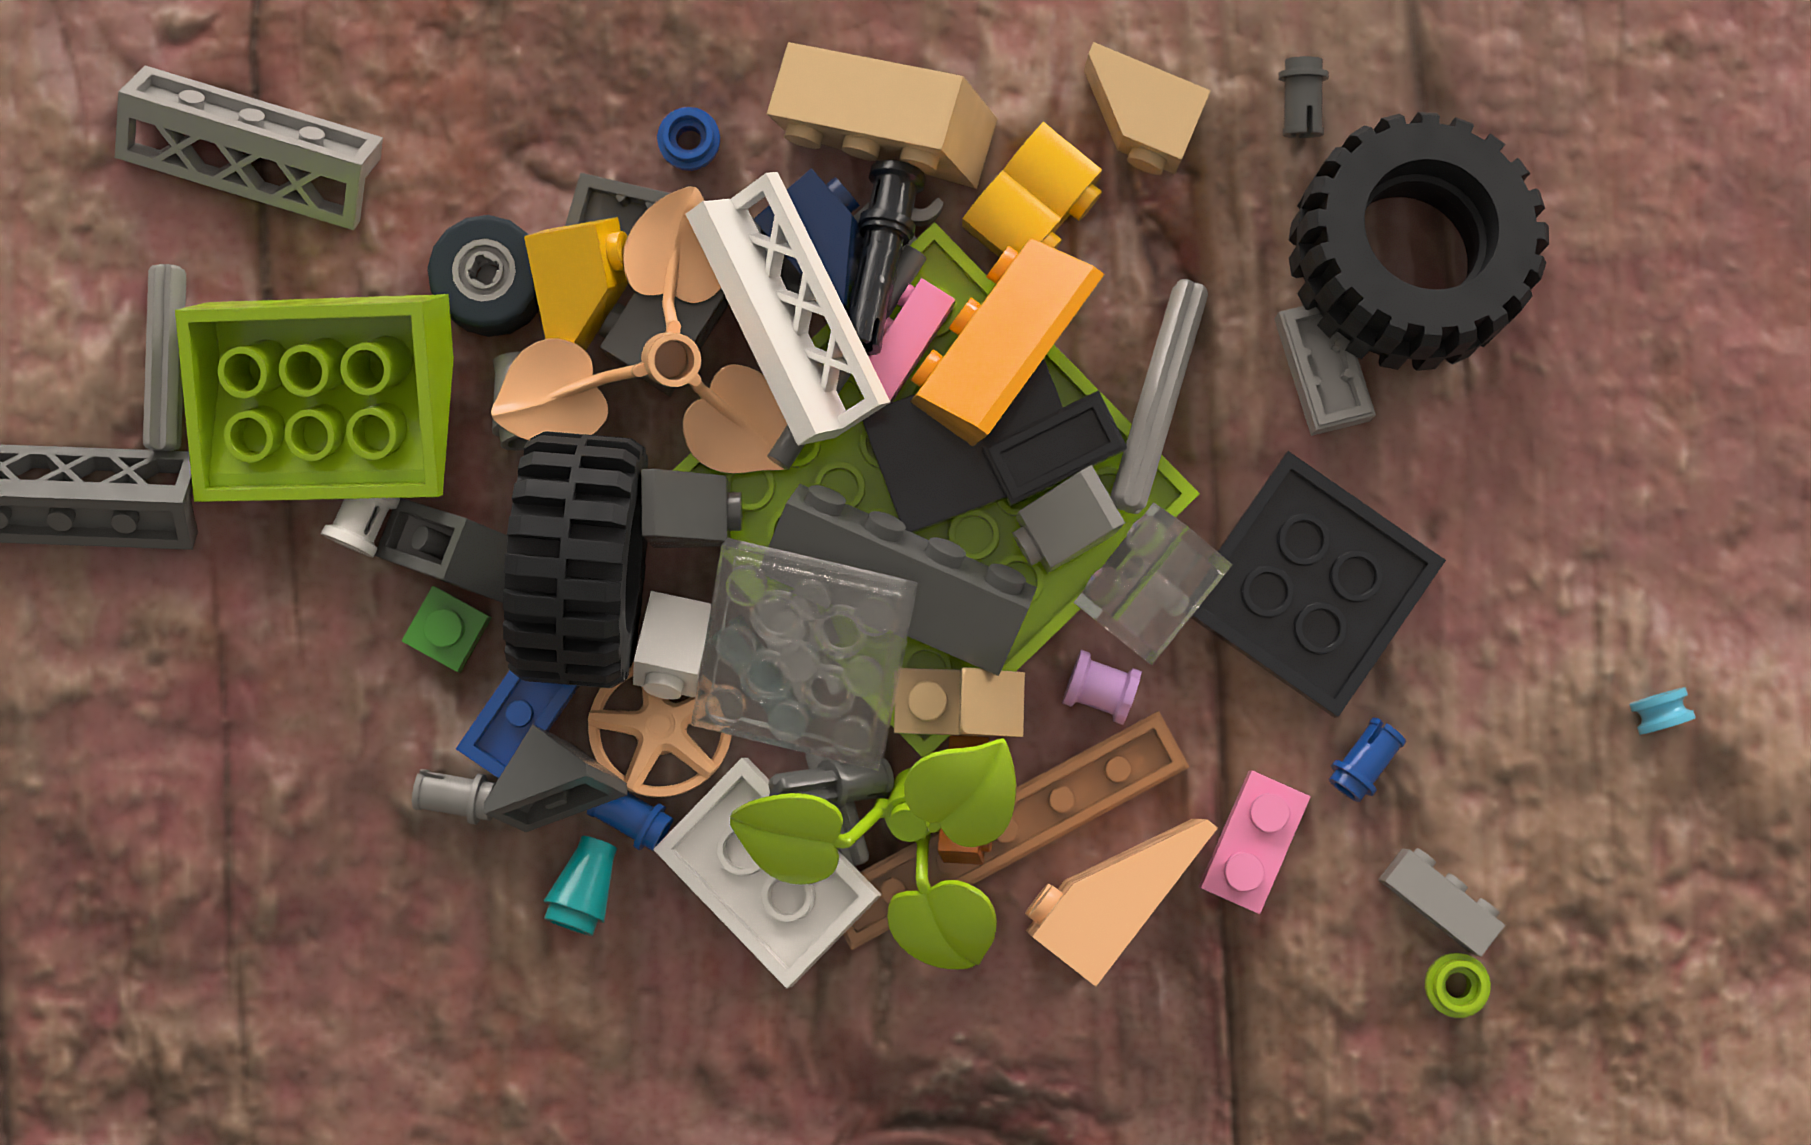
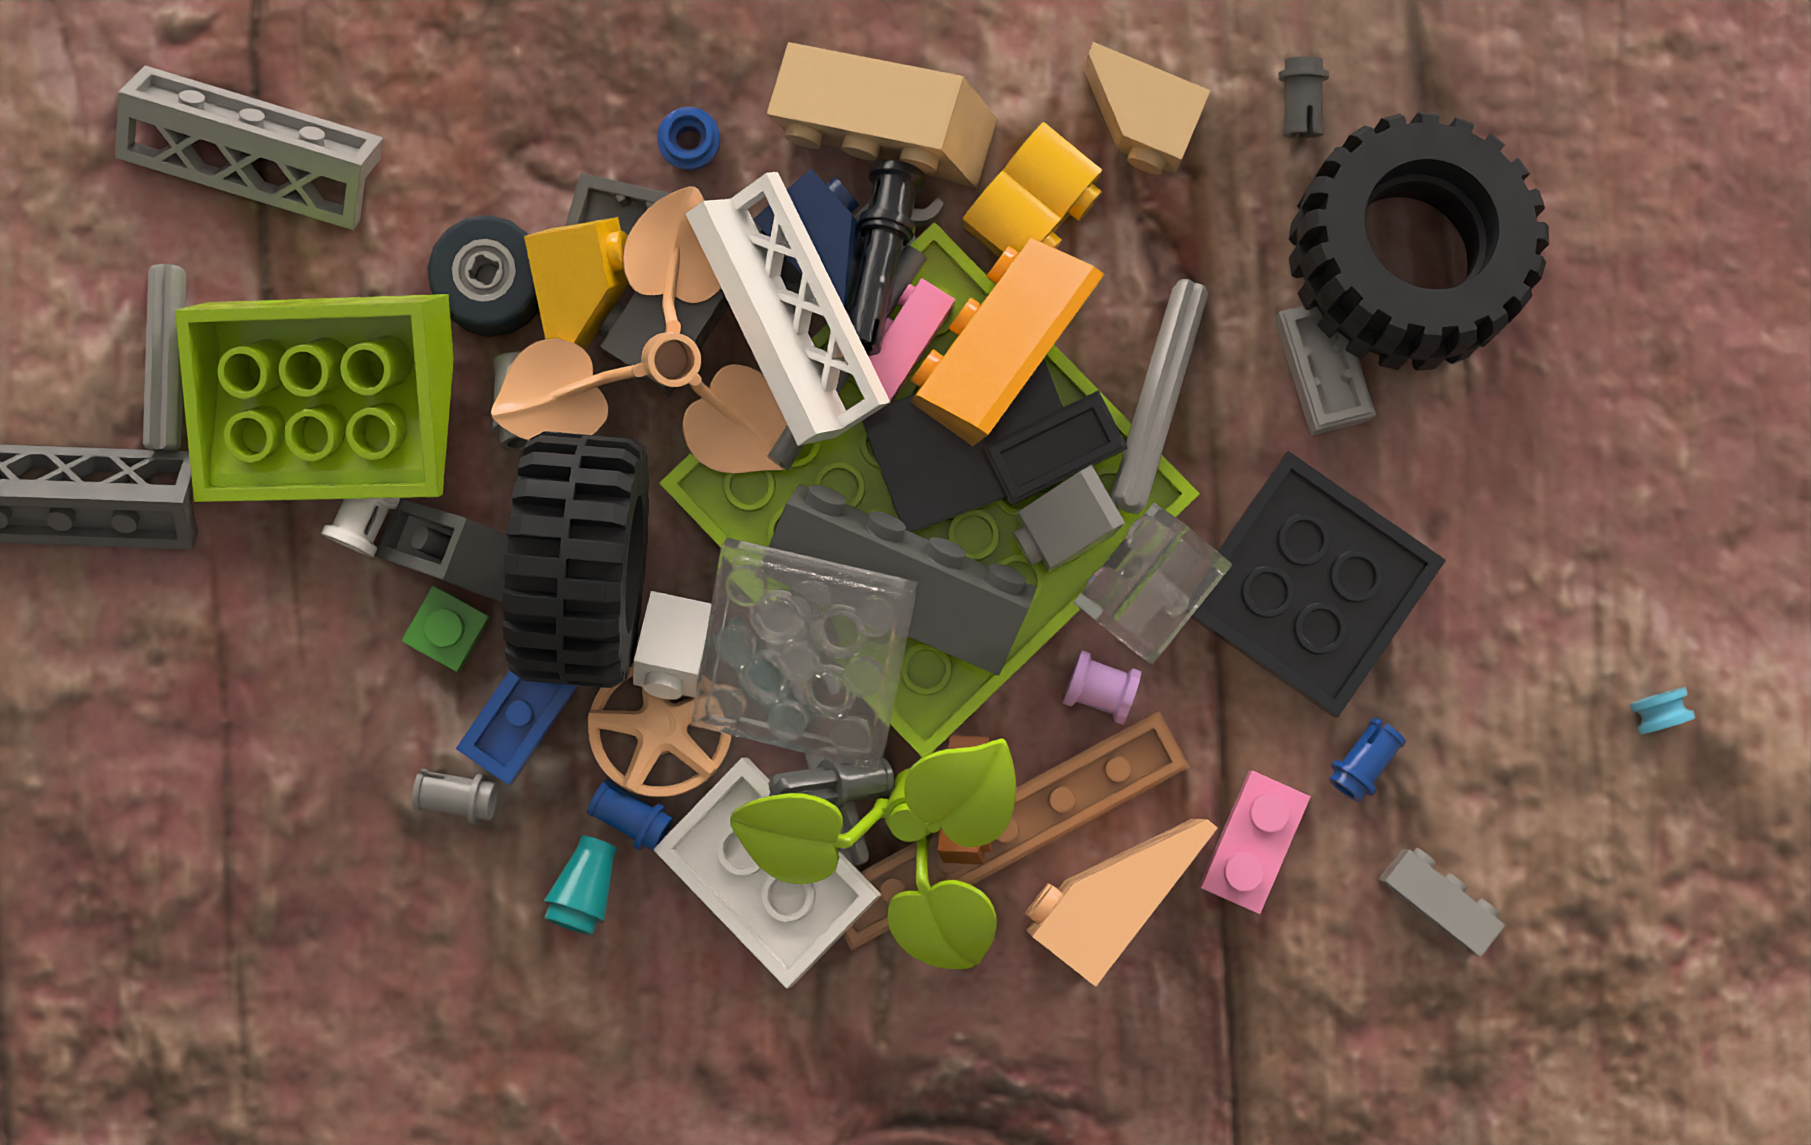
(549, 783): dark grey slope -> none
(688, 509): dark grey slope -> none
(959, 702): tan slope -> none
(1476, 991): lime plate -> none

